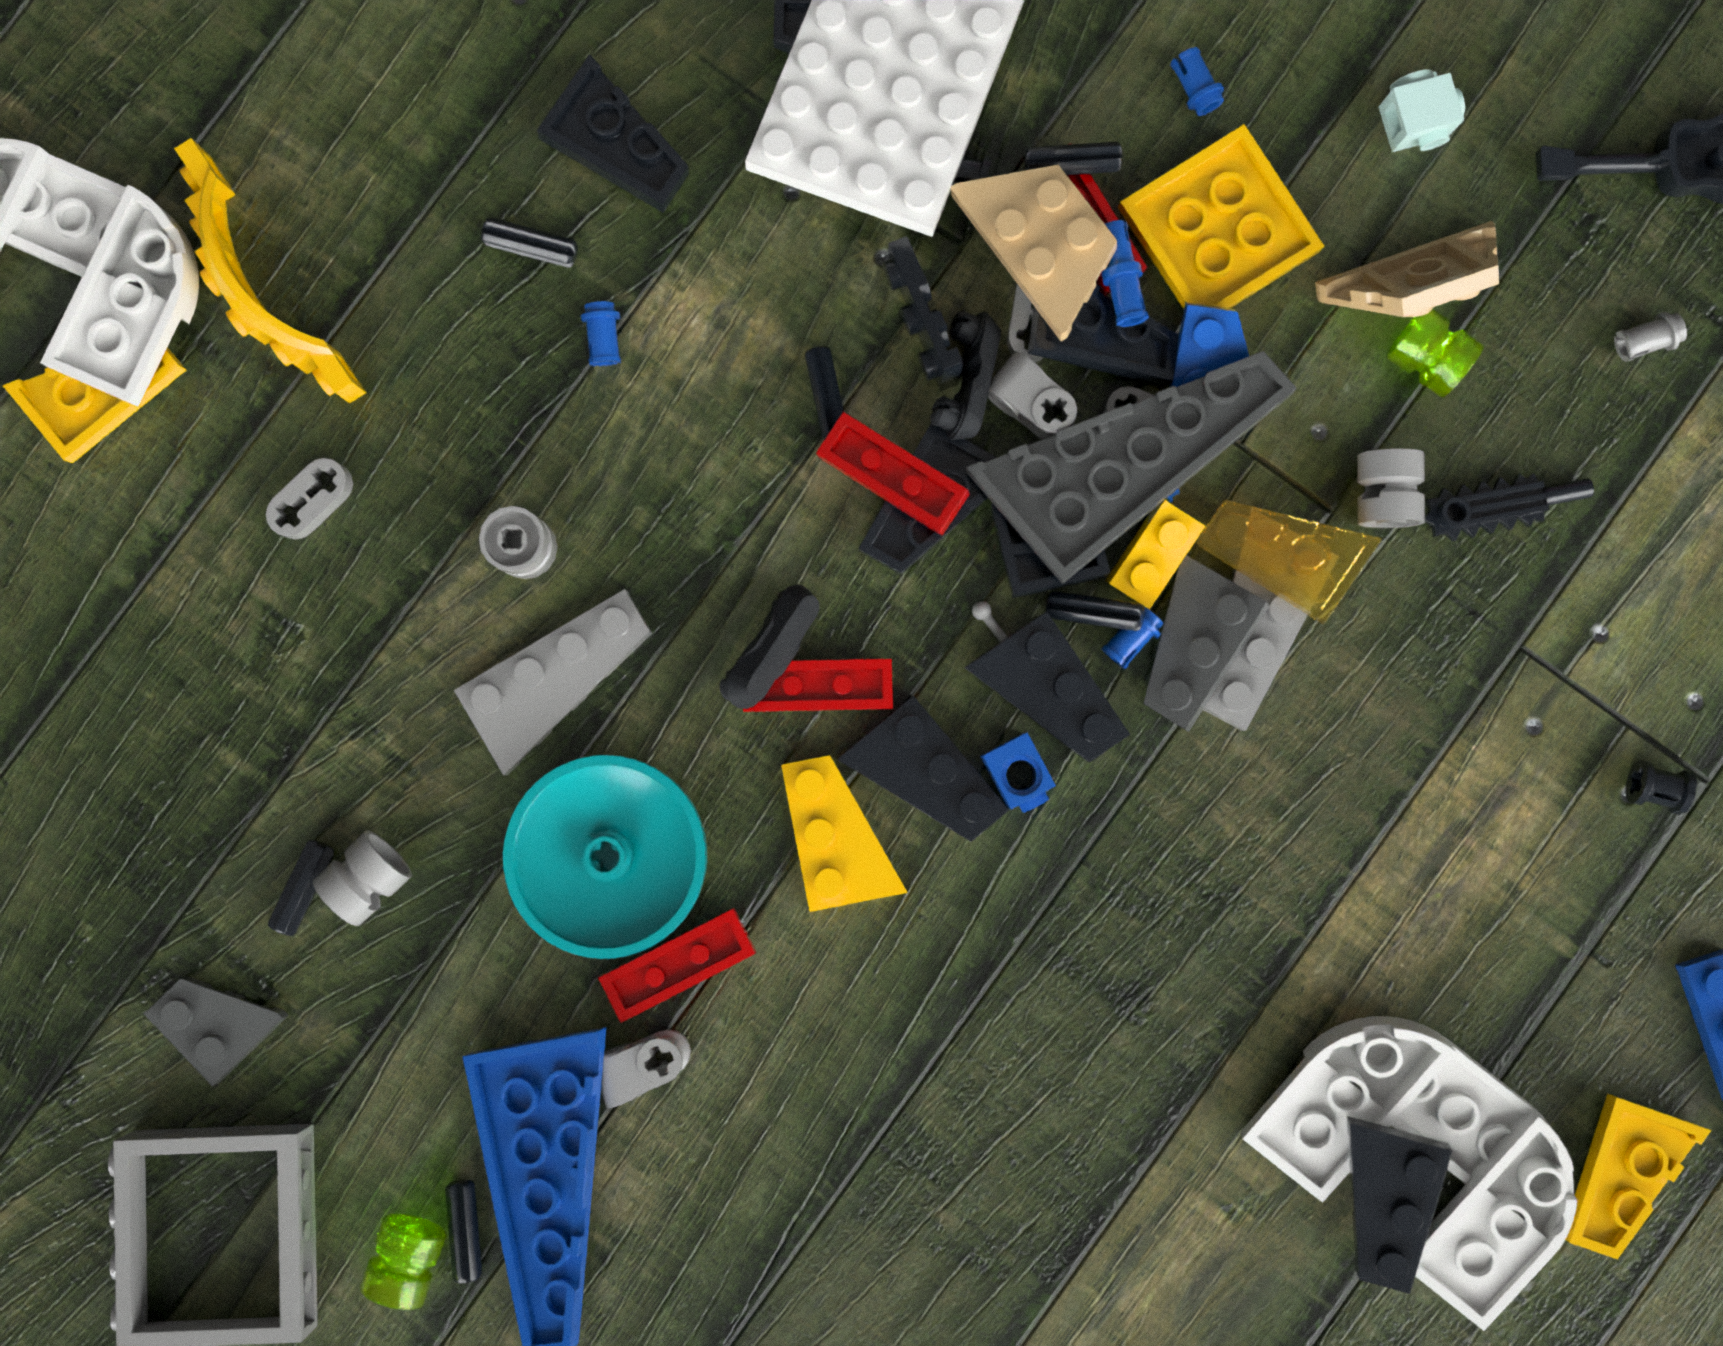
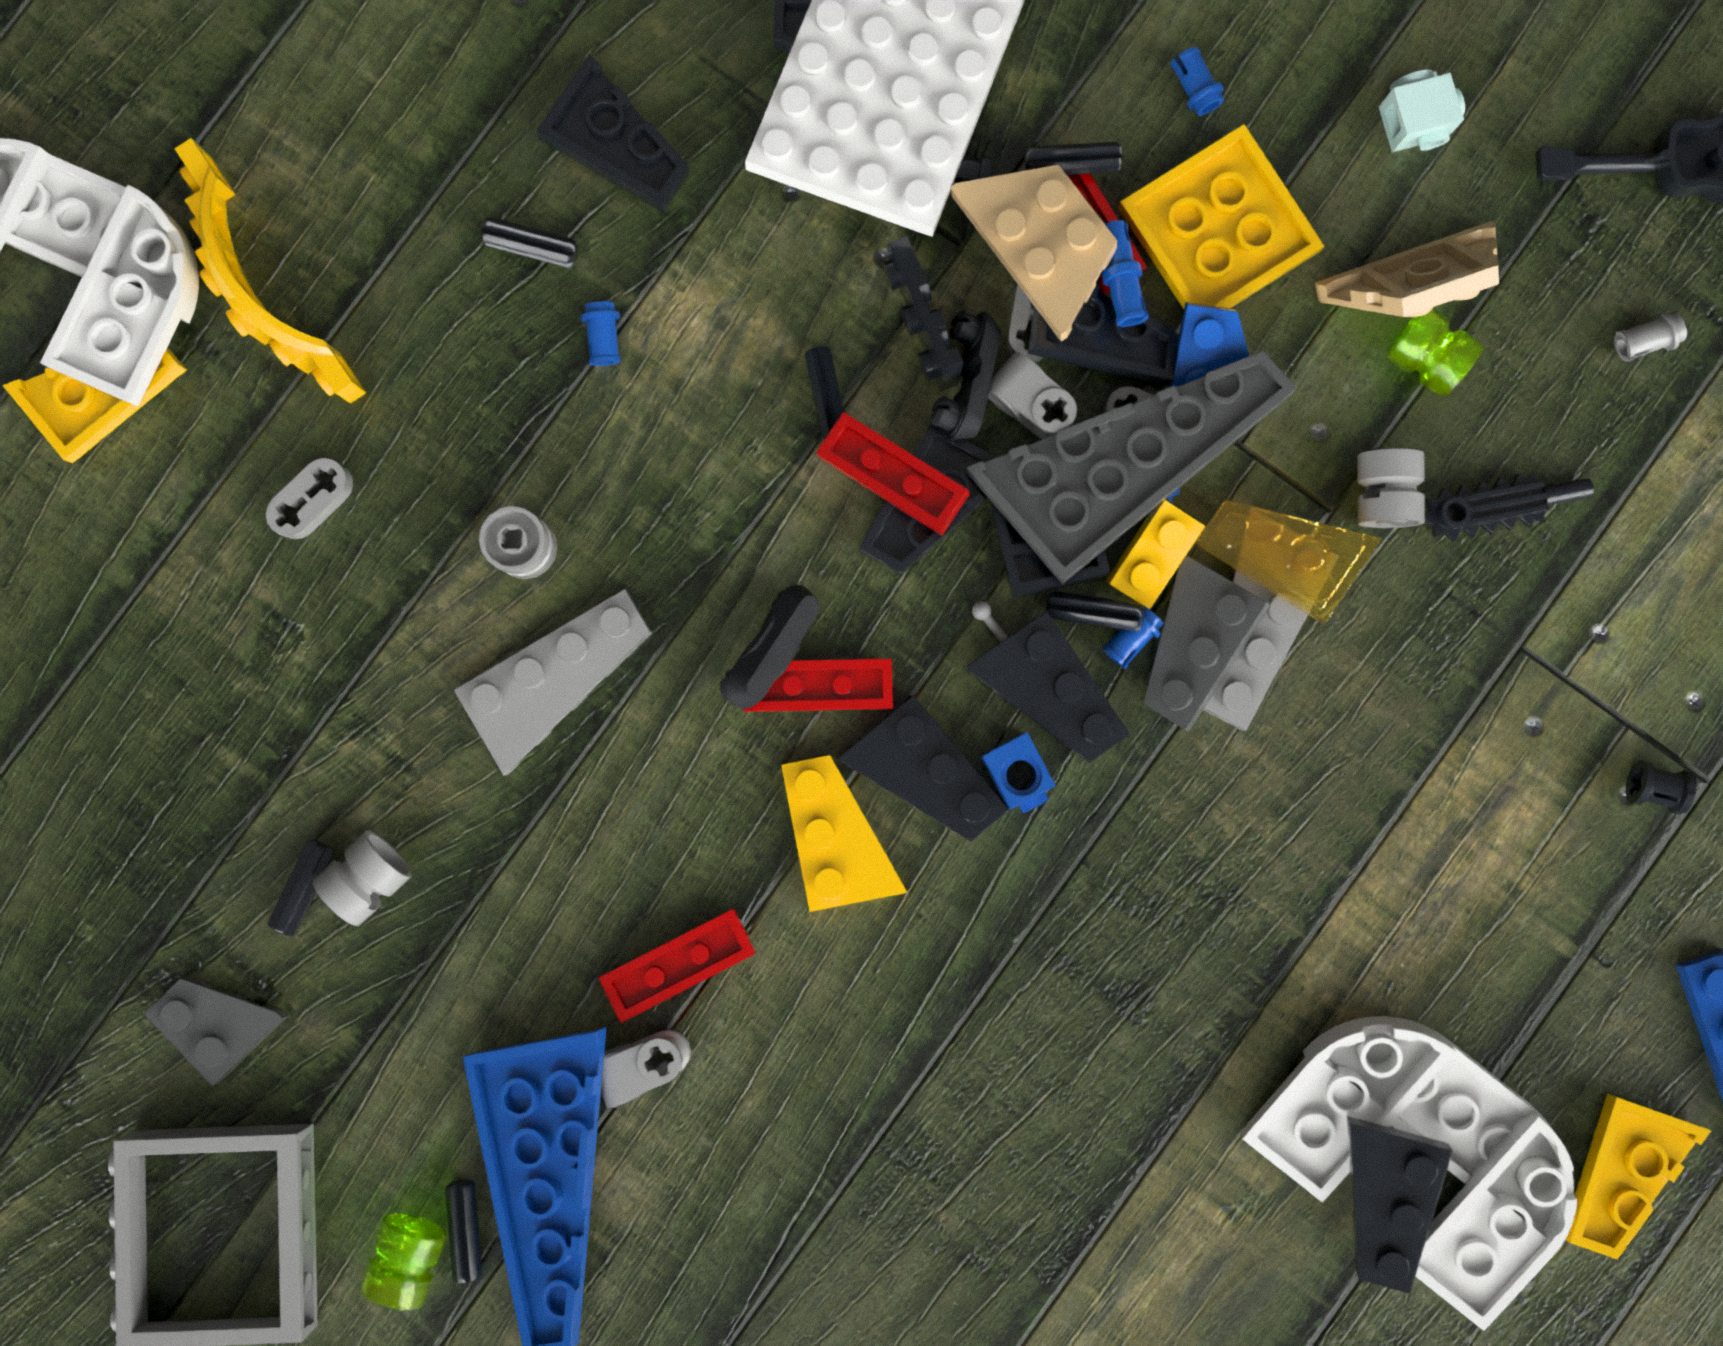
(605, 856): teal dish -> none

